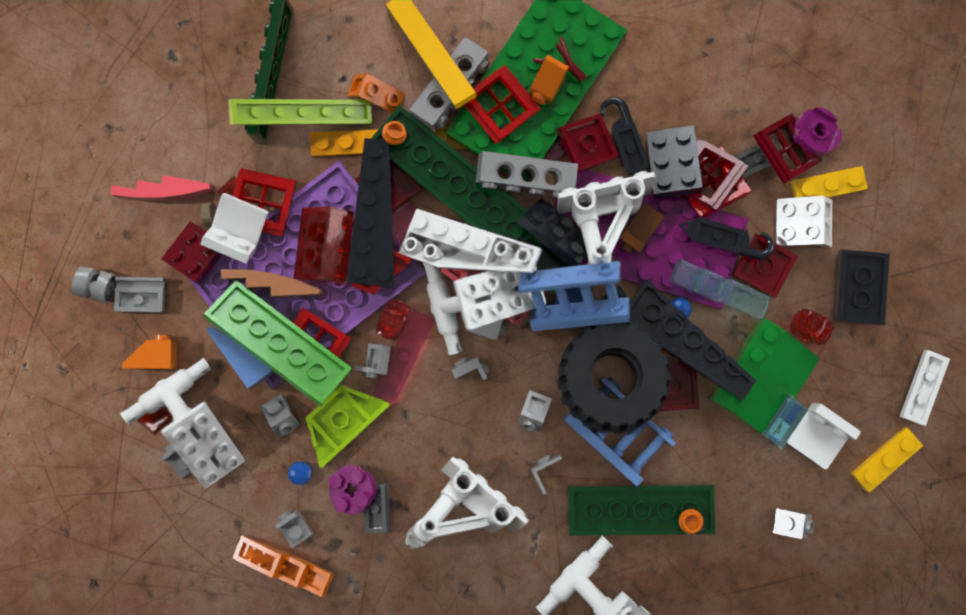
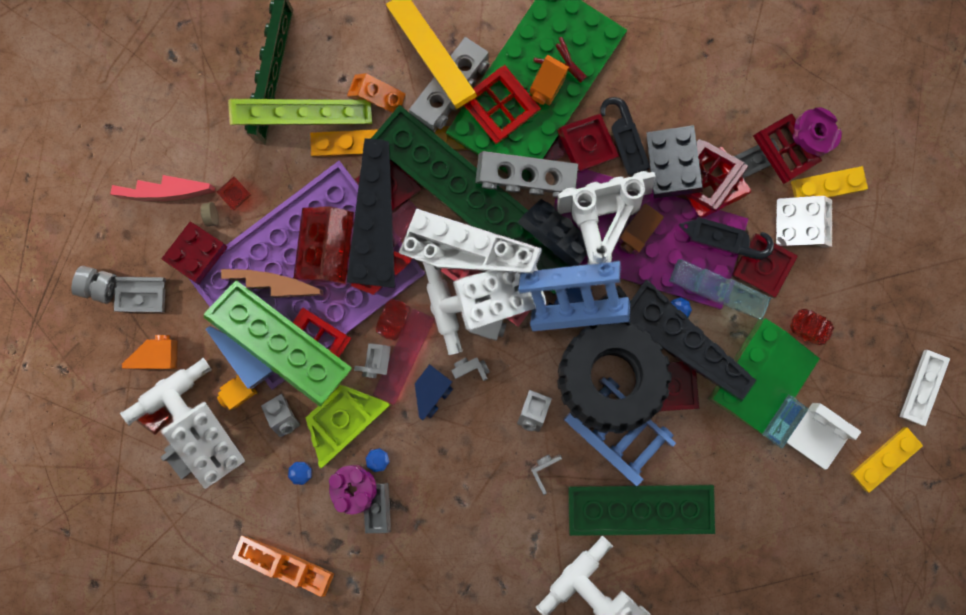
(234, 393): none -> light orange window
(235, 228): white bracket -> none
(272, 182): red piece -> none
(293, 527): light grey bracket -> none
(377, 460): none -> blue tile
(394, 133): orange plate -> none
(429, 390): none -> dark blue slope
(476, 497): white plate -> none
(691, 521): orange plate -> none
(793, 524): bracket -> none
(861, 287): black plate -> none

